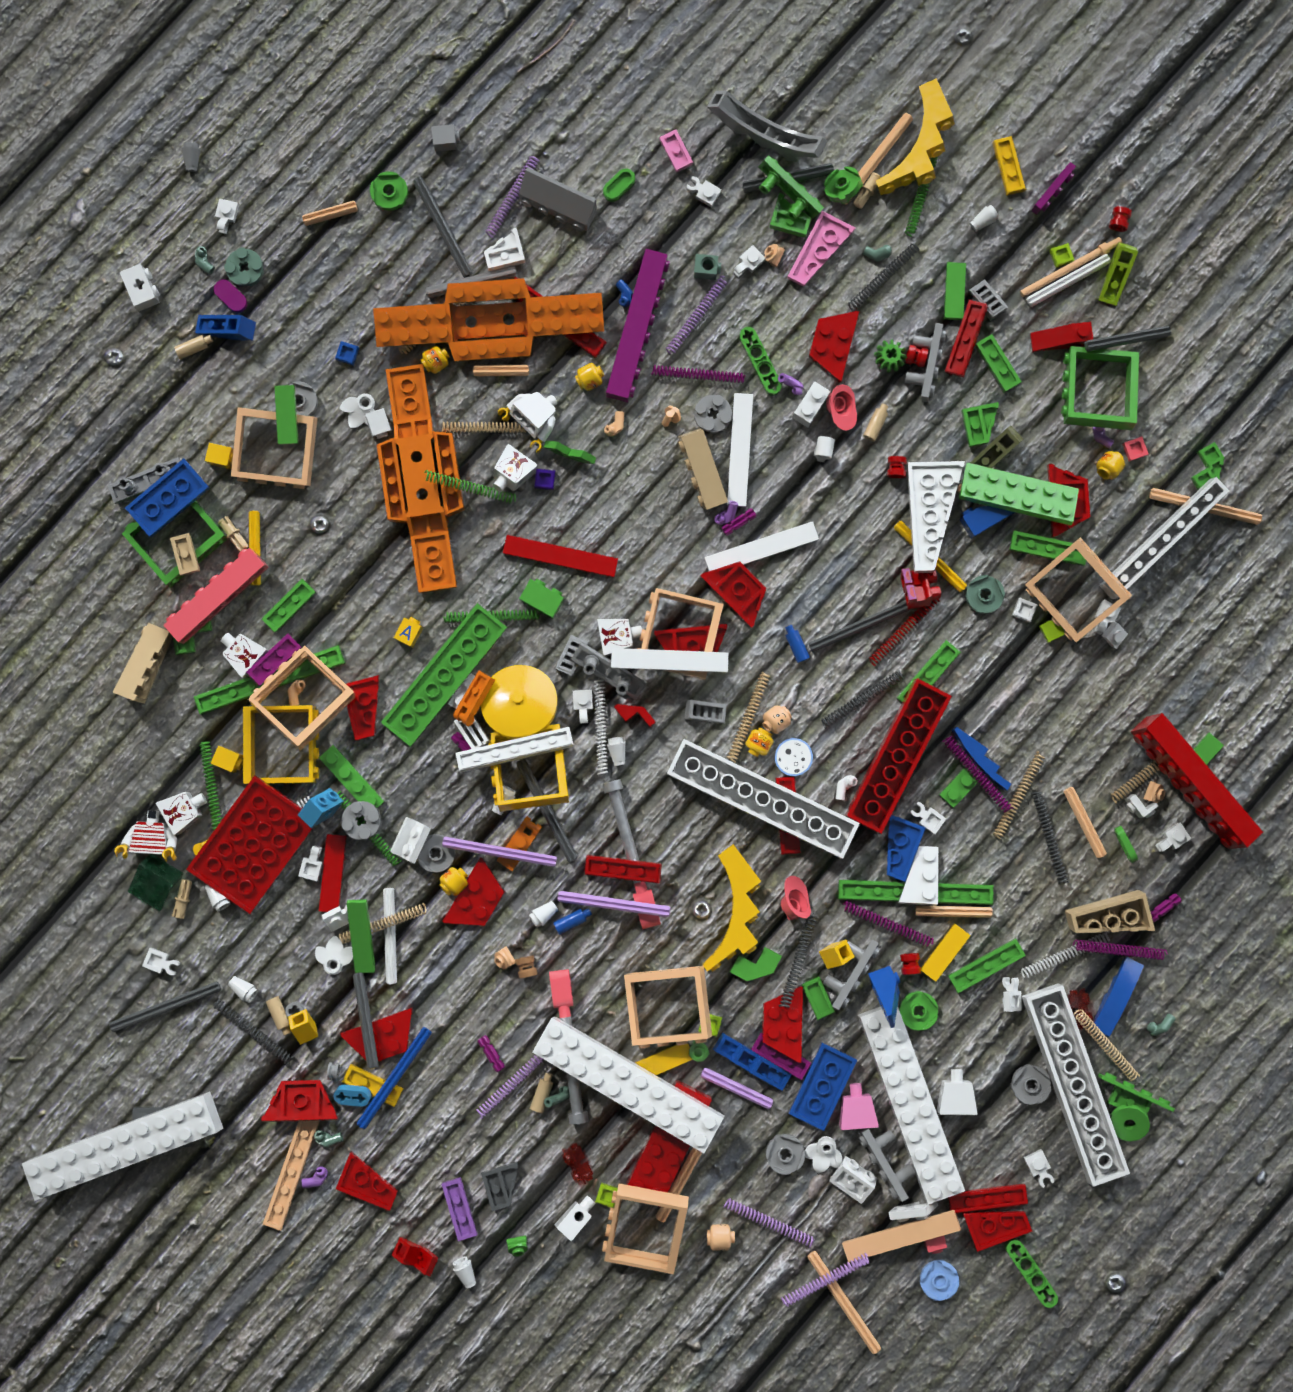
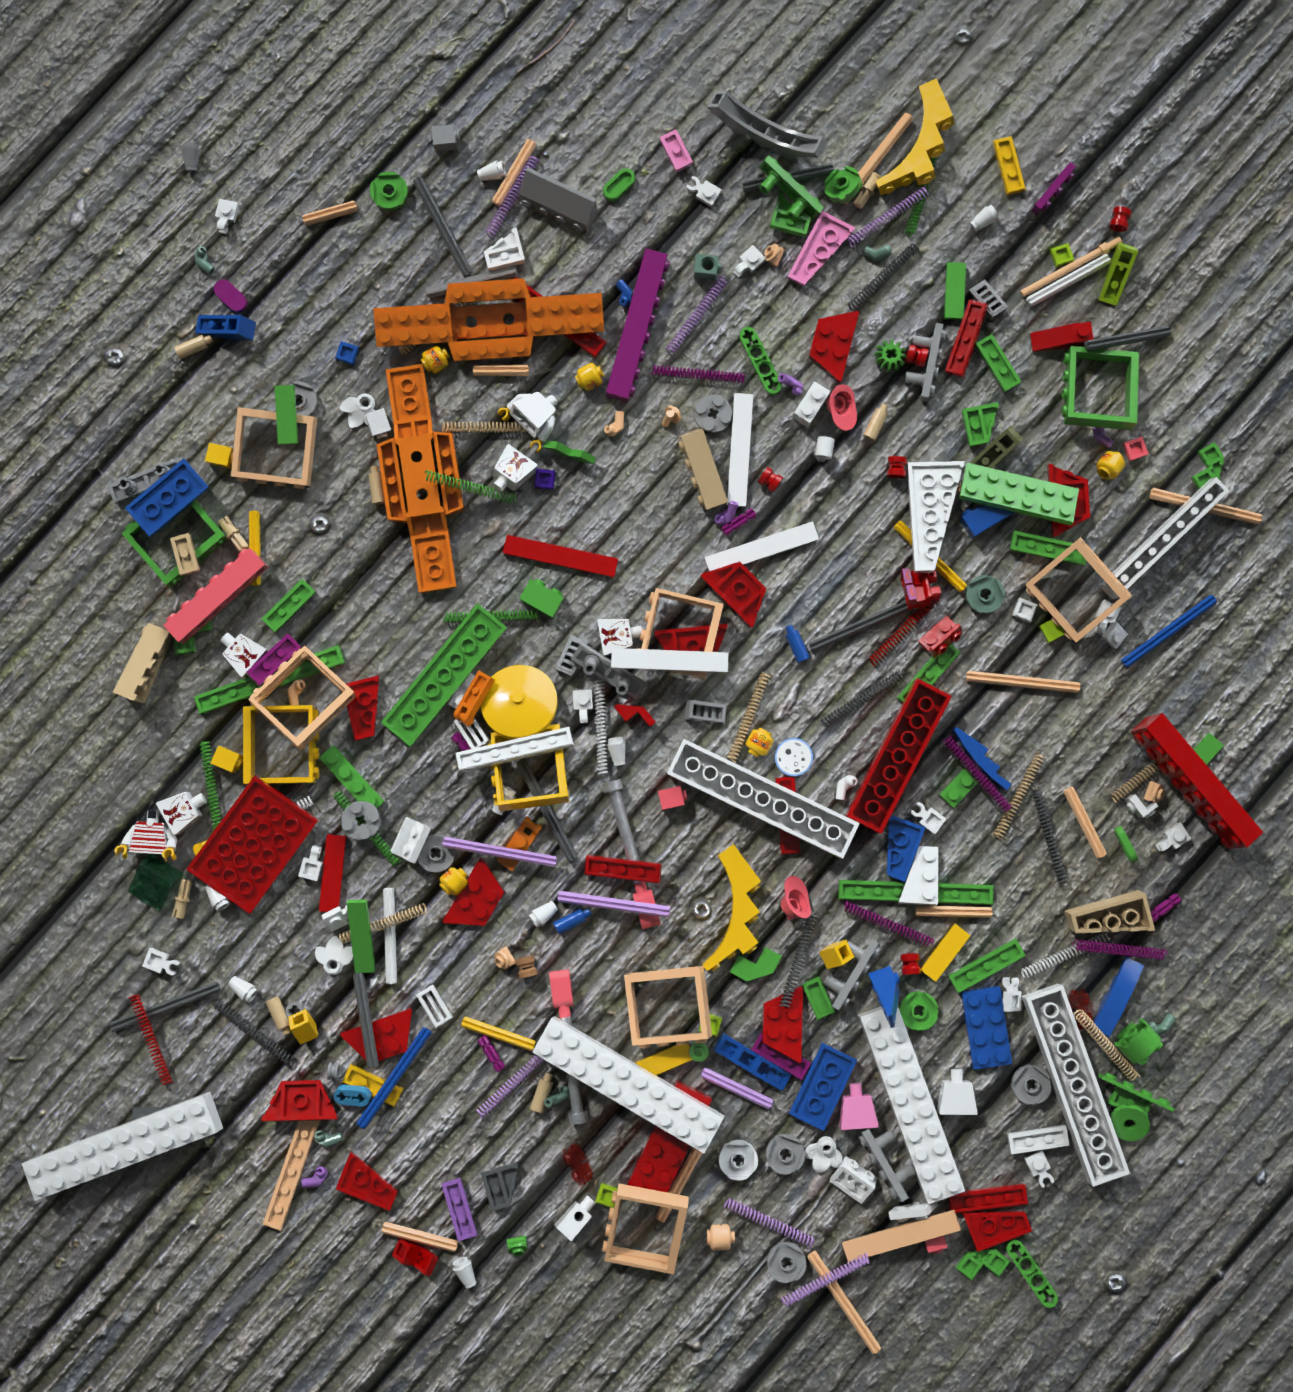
(133, 278): white brick -> none
(153, 1042): none -> red piece
(244, 278): sand green plate -> none
(320, 808): dark azure brick -> none
(376, 486): none -> tan cylinder
(408, 632): yellow brick -> none
(419, 1236): none -> light nougat axle
(449, 1016): none -> white tile
(492, 171): none -> white cone
(498, 1033): none -> yellow axle
(514, 172): none -> light nougat axle
(672, 797): none -> coral brick
(746, 1167): none -> white plate
(770, 480): none -> red wheel
(775, 1264): none -> light grey plate
(776, 719): light nougat head -> none
(883, 216): none -> lavender piece
(939, 1280): light blue tile -> none
(941, 636): none -> bracket
(973, 1262): none -> bright green tile
(986, 1027): none -> blue plate
(1019, 681): none -> light nougat axle
(1038, 1139): none -> white plate
(1138, 1042): none -> bright green brick
(1168, 631): none -> blue axle

